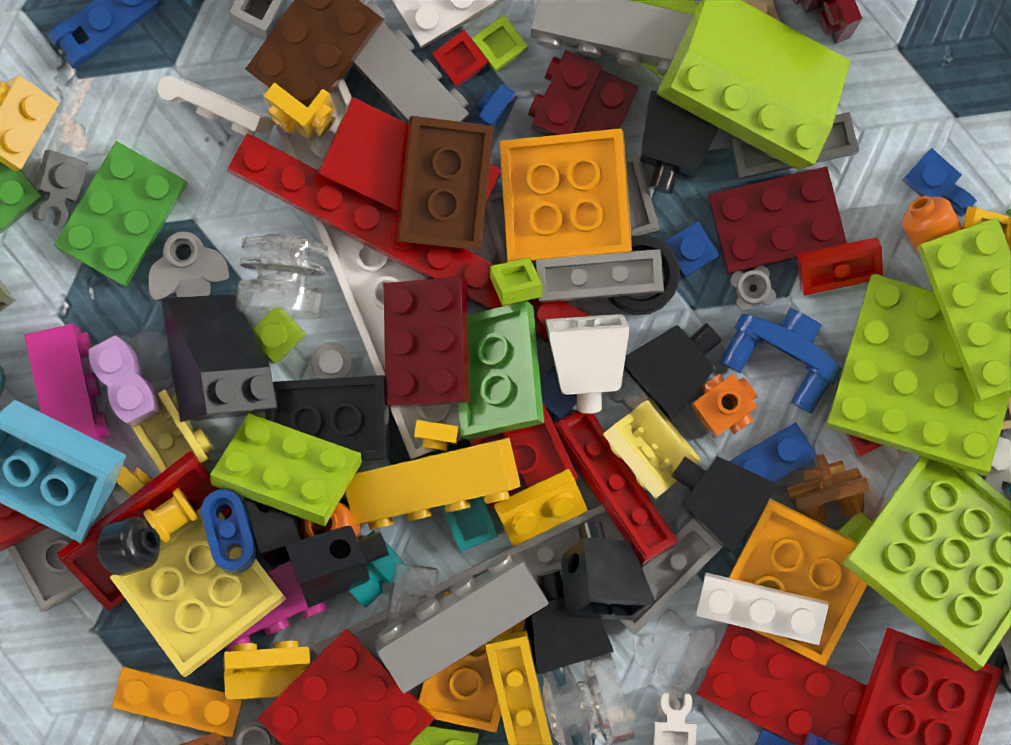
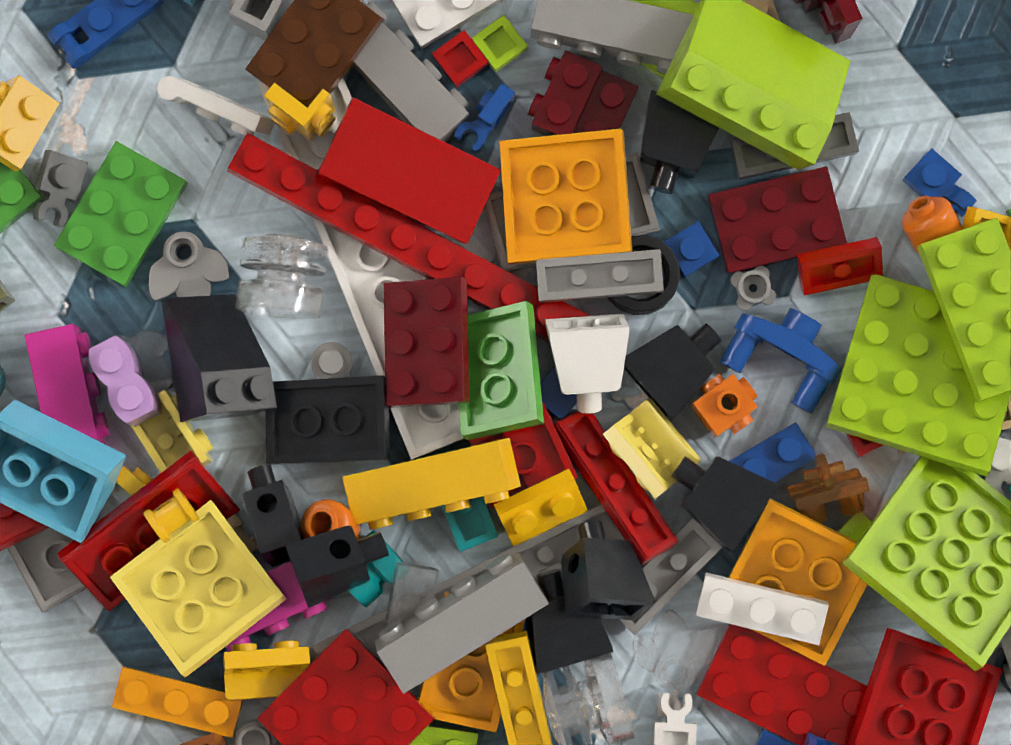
(128, 546): black head -> none
(228, 533): blue plate -> none
(278, 334): lime plate -> none
(286, 469): lime plate -> none
(436, 435): yellow plate -> none
(445, 183): reddish brown plate -> none
(516, 281): lime plate -> none

